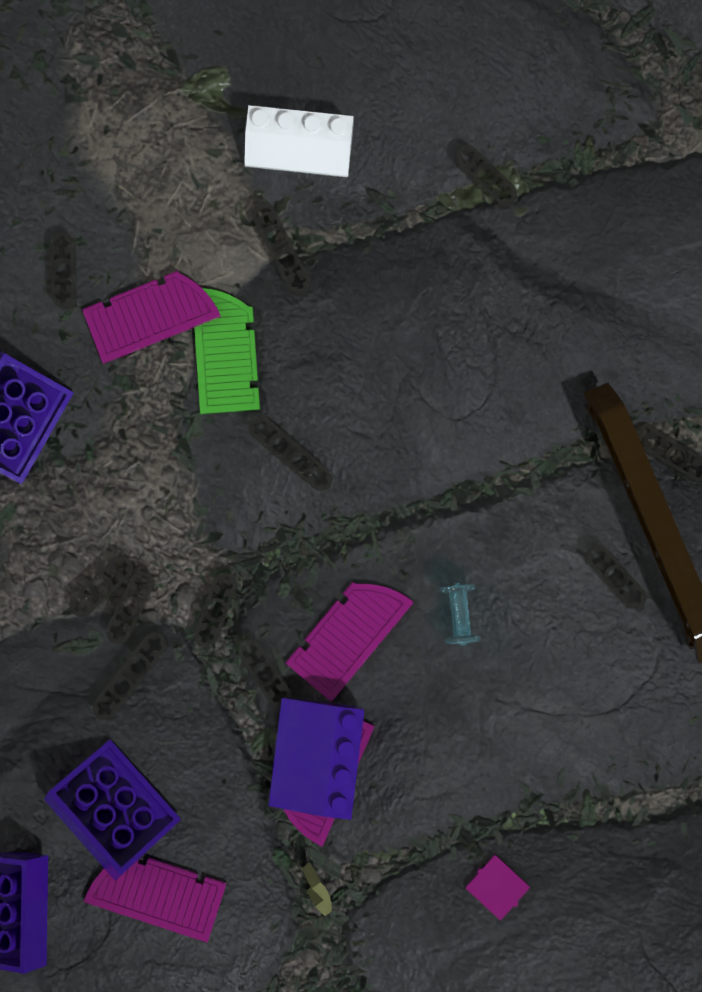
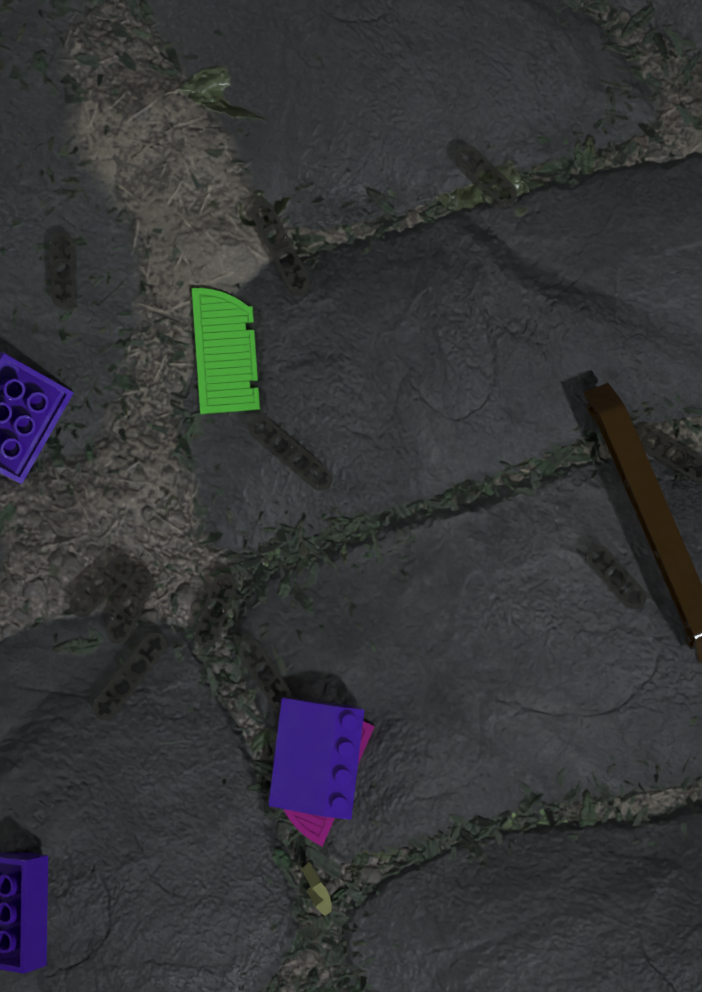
(112, 809): dark purple slope -> none
(148, 315): magenta piece -> none
(161, 897): magenta piece -> none
(298, 141): white slope -> none
(348, 636): magenta piece -> none
(460, 614): clear light blue hose -> none
(497, 887): magenta piece -> none

